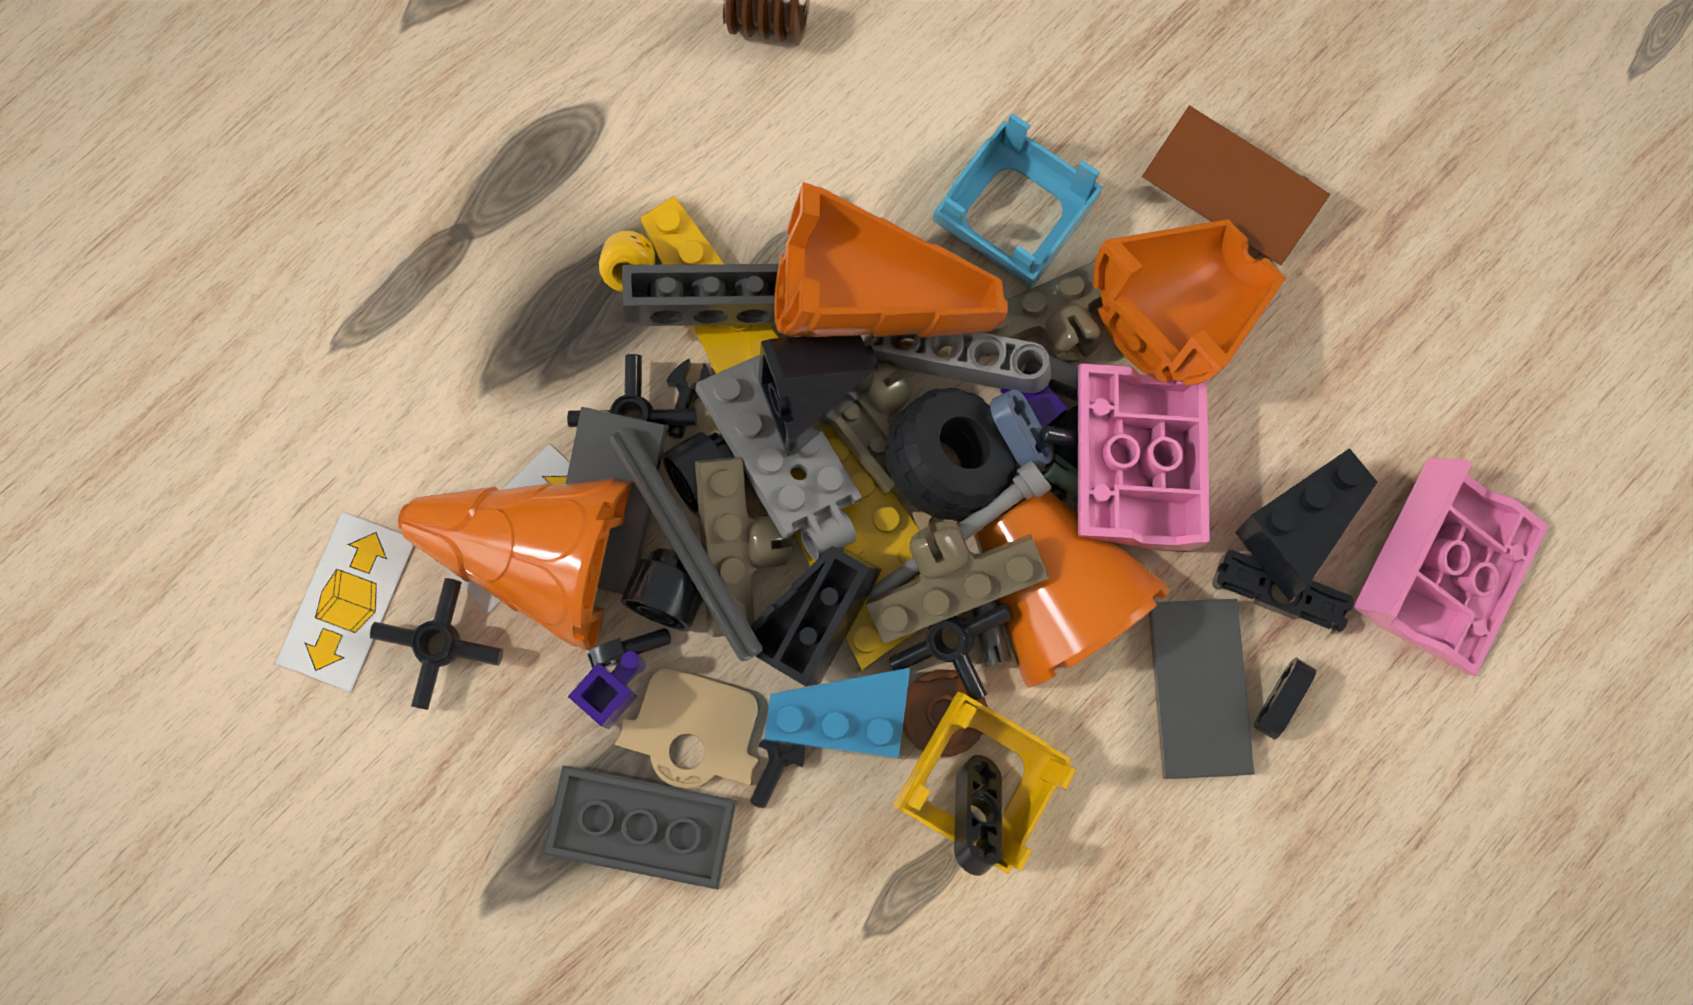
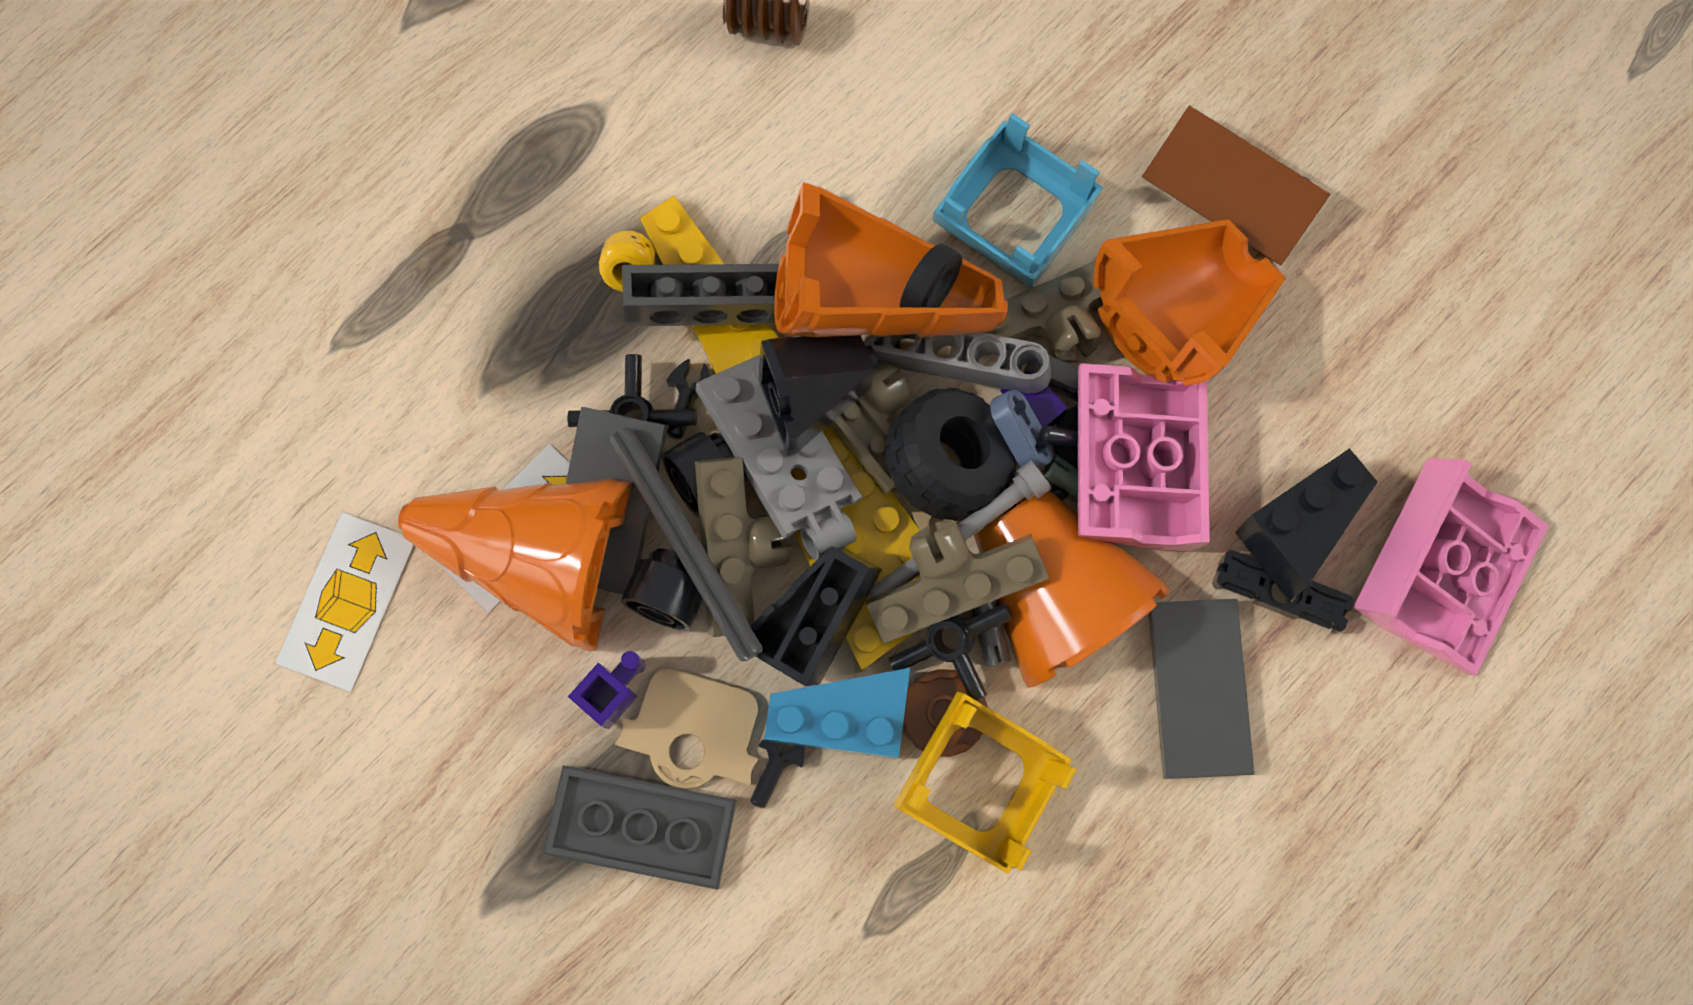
(420, 637): black bar -> none
(612, 651): black bar -> none
(932, 278): none -> black tyre
(968, 828): black beam -> none
(1285, 698): black beam -> none

